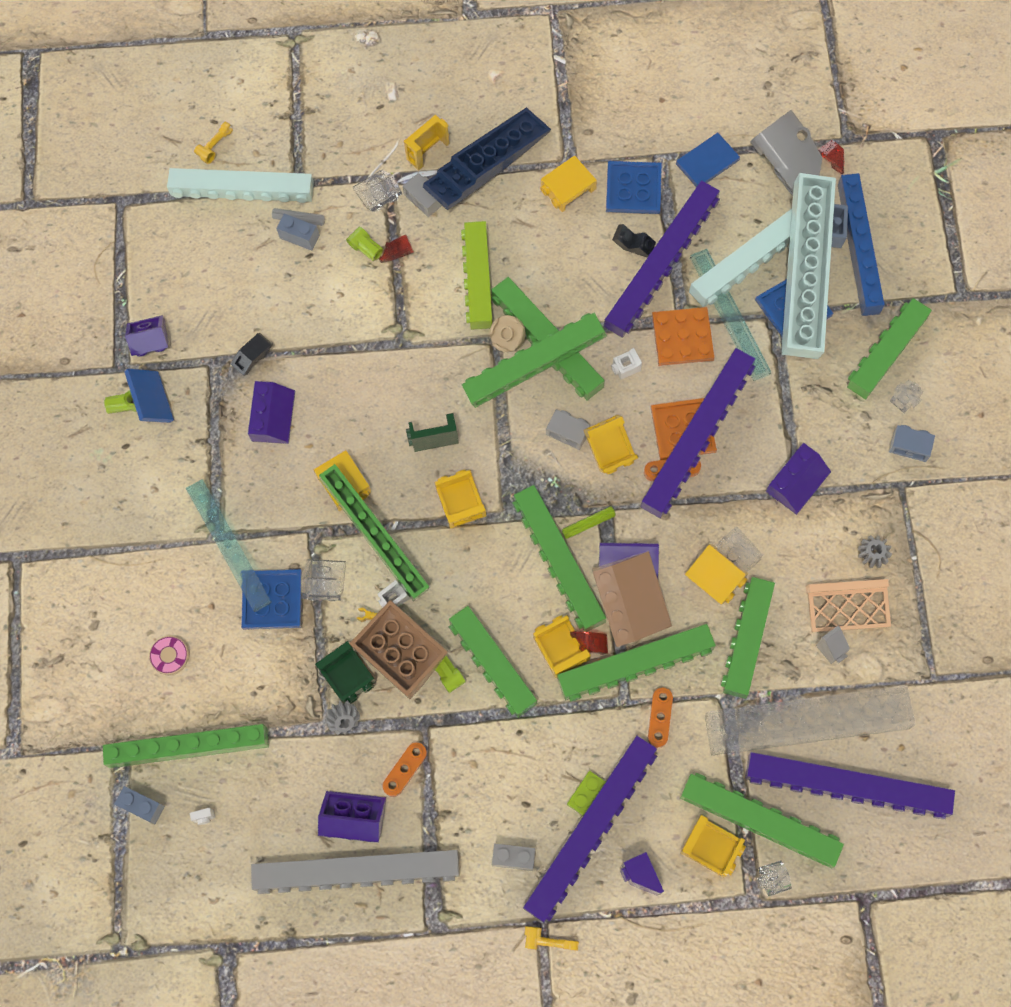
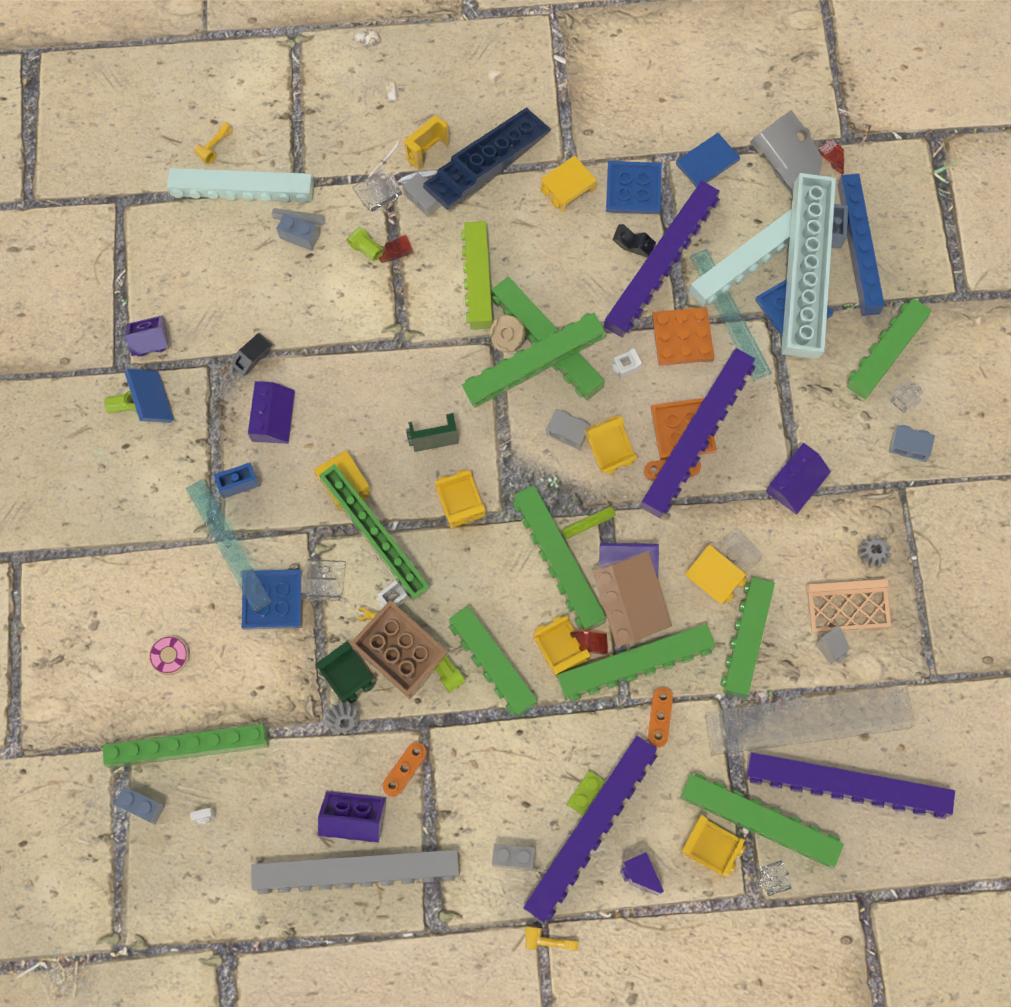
(236, 480): none -> blue brick

